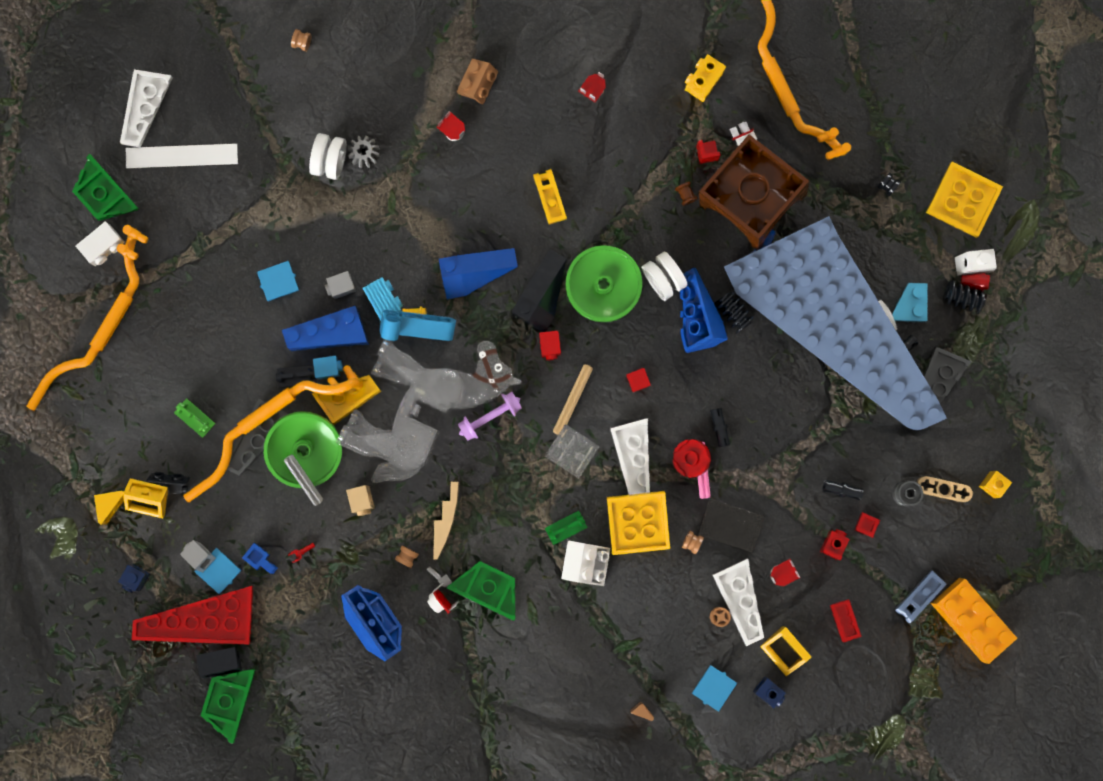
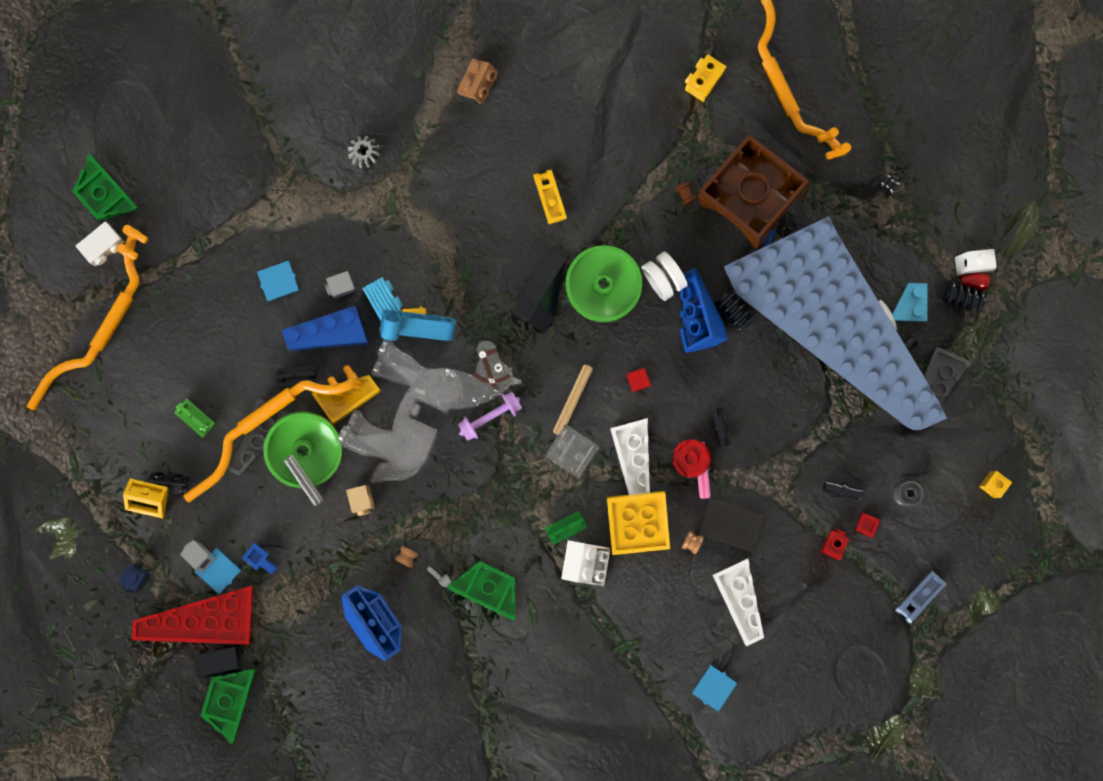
(107, 505): yellow slope -> none
(143, 103): white wing -> none
(181, 155): white sticker -> none
(299, 553): red hand -> none
(301, 40): medium nougat wheel -> none
(327, 367): dark azure brick -> none
(328, 156): white wheel -> none
(439, 602): piece -> none
(443, 527): tan slope -> none
(452, 127): red piece -> none
(471, 271): blue wedge -> none
(550, 345): red brick -> none
(593, 87): red piece -> none
(641, 710): medium nougat slope -> none
(707, 151): red panel -> none
(722, 618): medium nougat wheel -> none
(745, 131): piece -> none
(770, 692): dark blue brick -> none
(784, 573): red piece -> none
(794, 644): yellow tile -> none
(845, 620): red plate -> none
(958, 487): tan beam -> none
(964, 199): yellow plate -> none
(974, 620): light orange brick -> none

